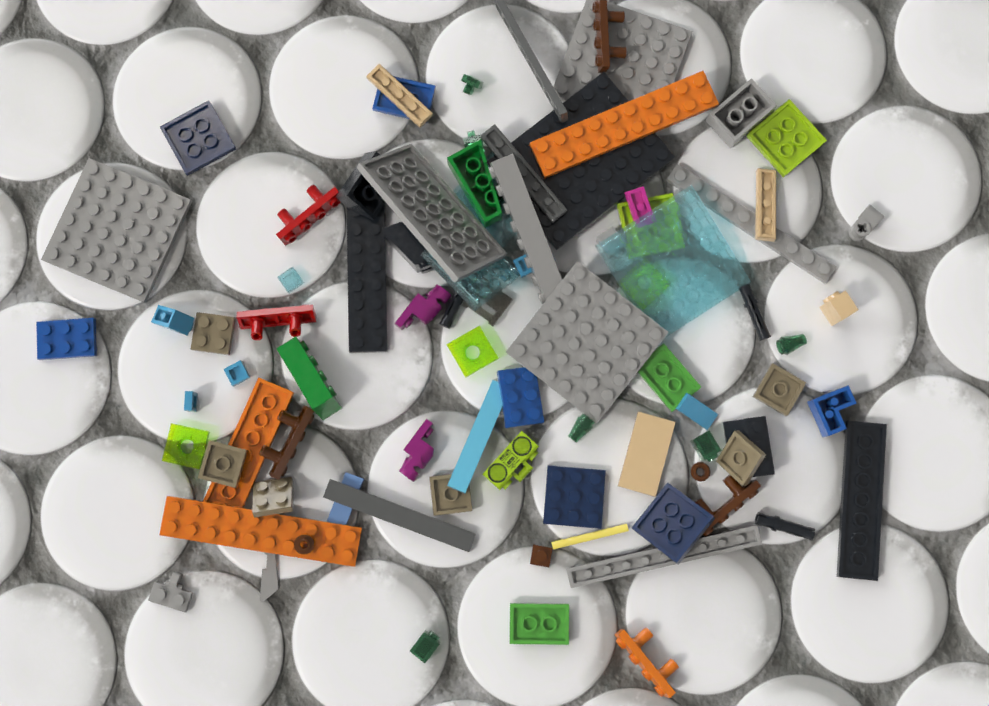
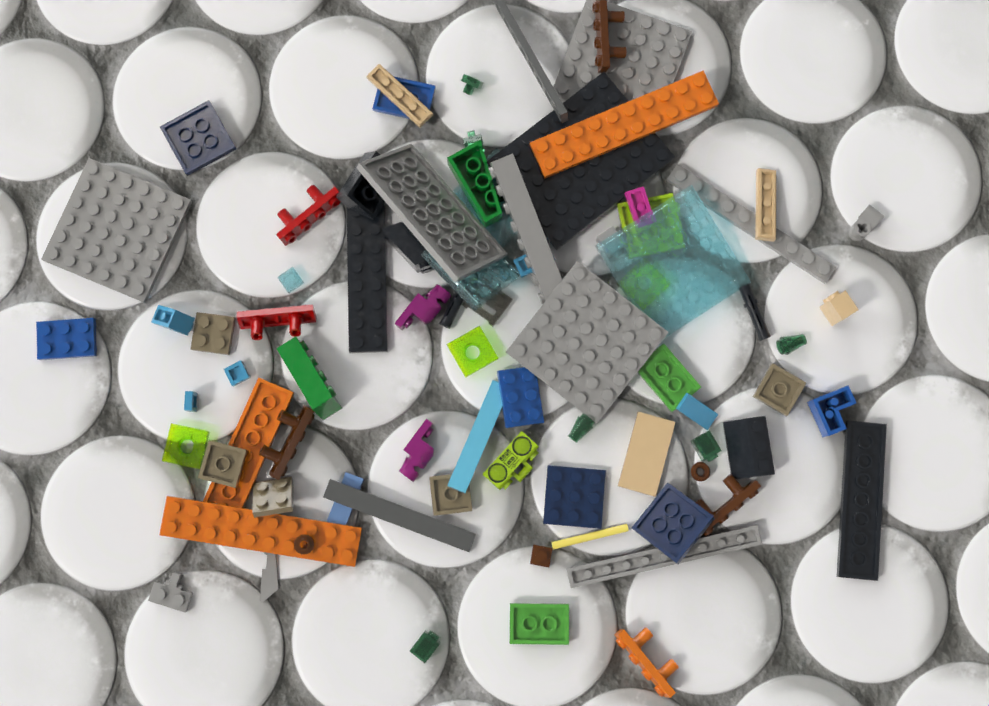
(535, 185): dark grey tile -> none
(740, 113): light grey brick -> none
(740, 458): dark tan plate -> none
(786, 138): lime plate -> none
(792, 528): black pin -> none

